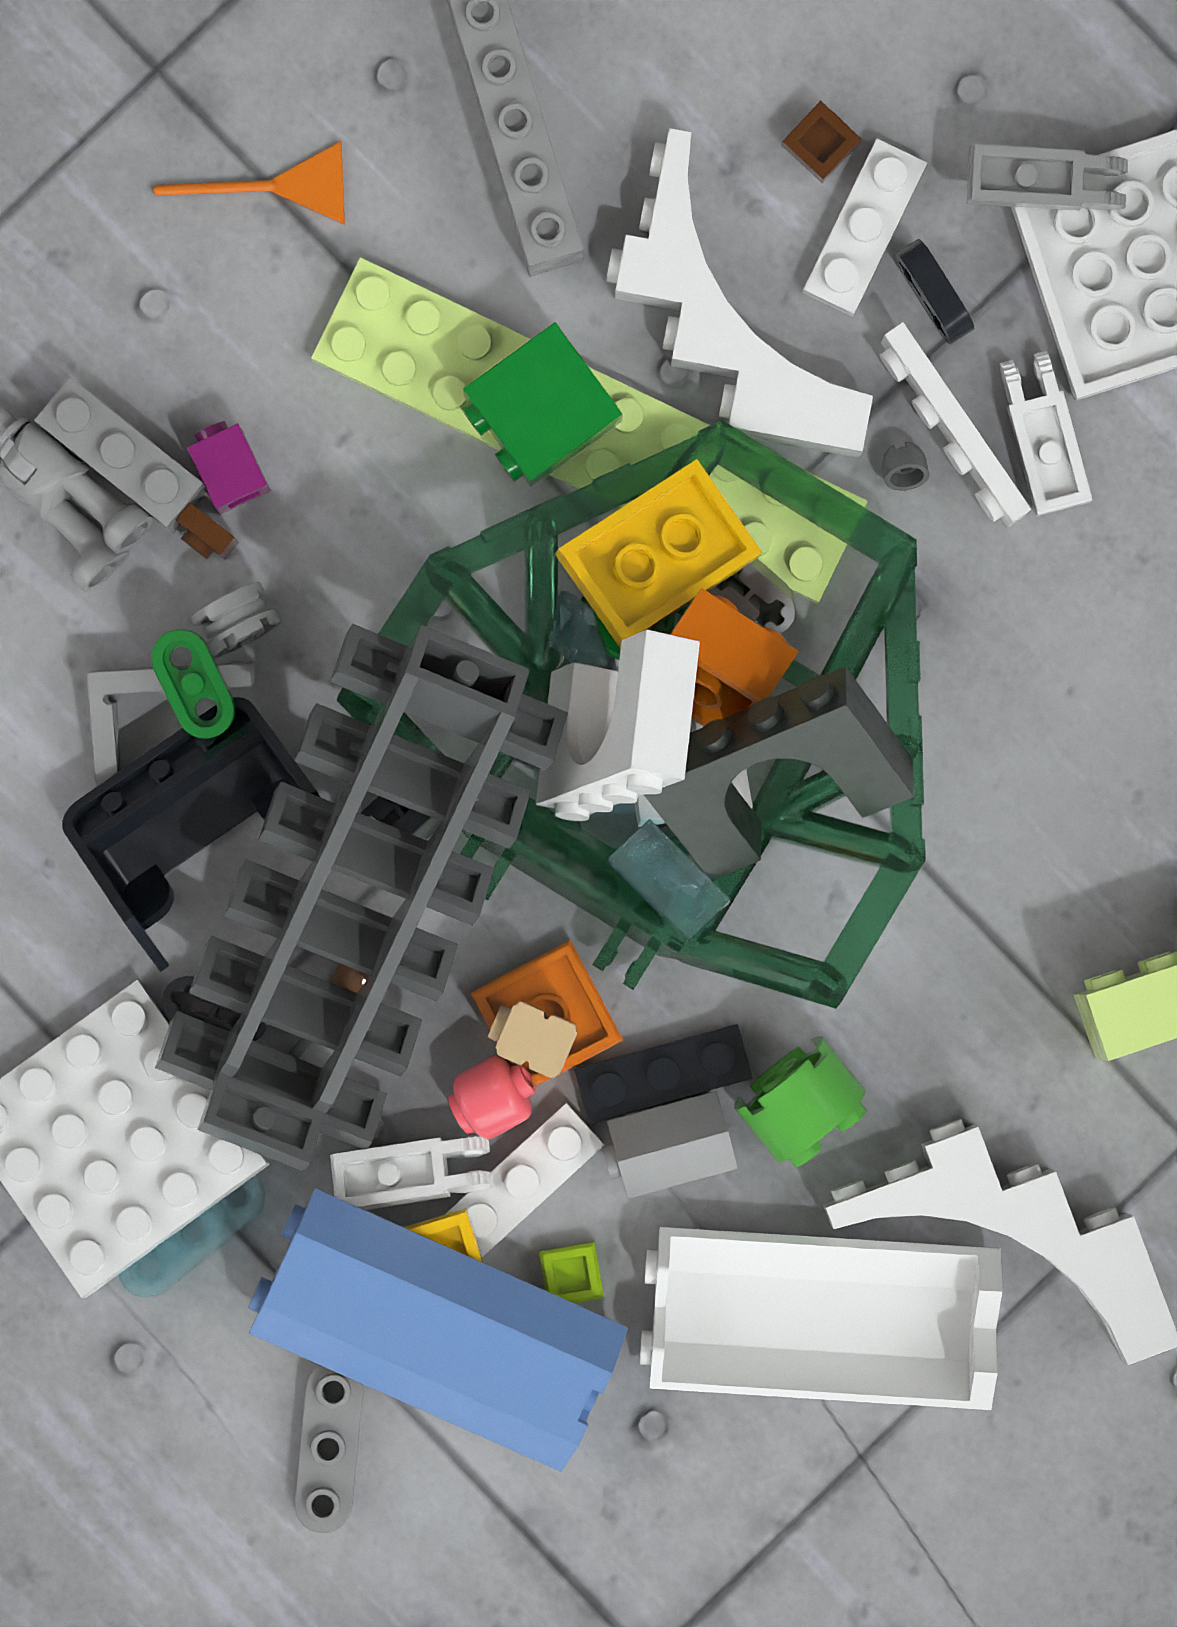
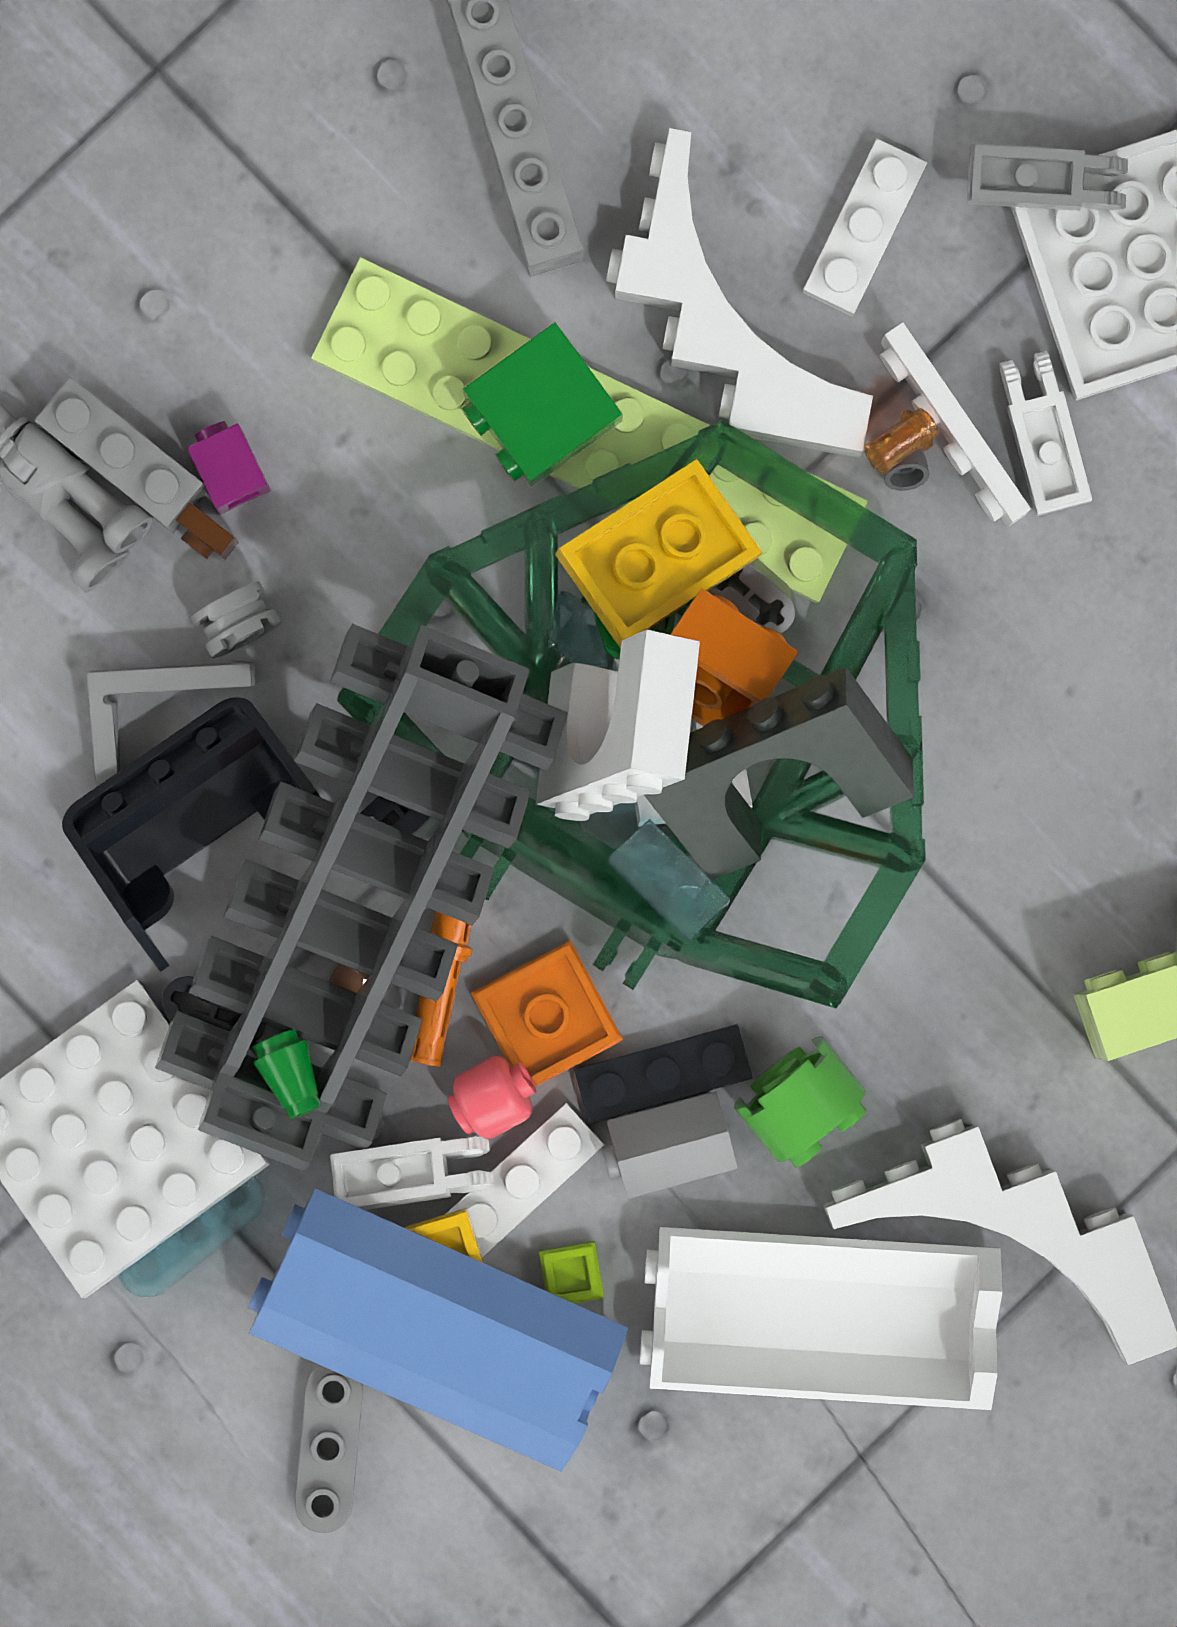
(190, 685): green plate -> none
(288, 1072): none -> green cone
(312, 184): orange piece -> none
(437, 1014): none -> orange pin
(531, 1037): tan brick -> none
(821, 141): reddish brown plate -> none
(901, 440): none -> clear orange pin
(934, 291): black beam -> none

